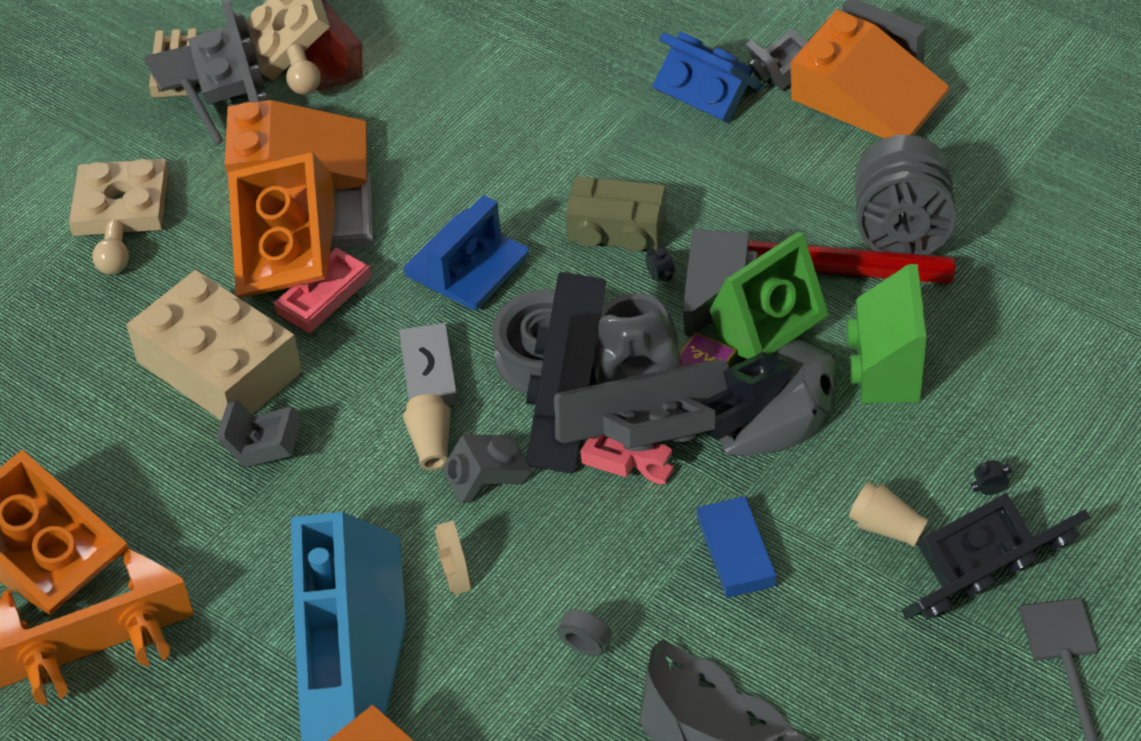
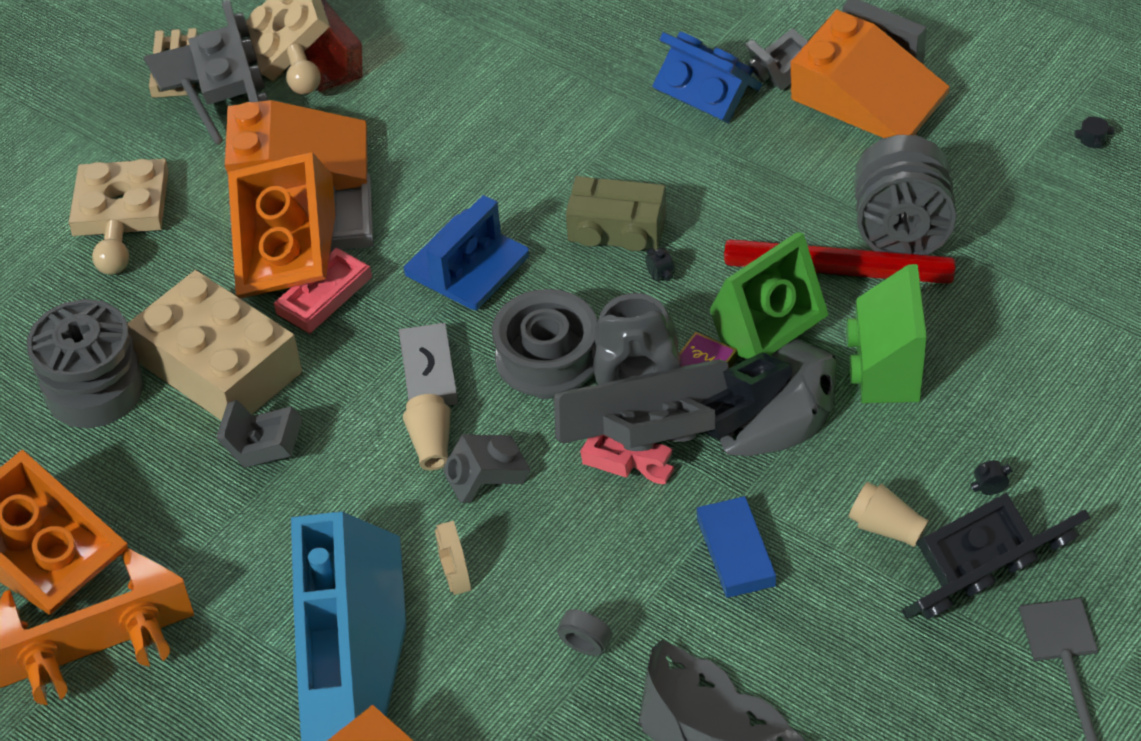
(85, 363): none -> dark grey wheel
(567, 365): black bracket -> none
(711, 260): dark grey slope -> none
(1094, 132): none -> black piece

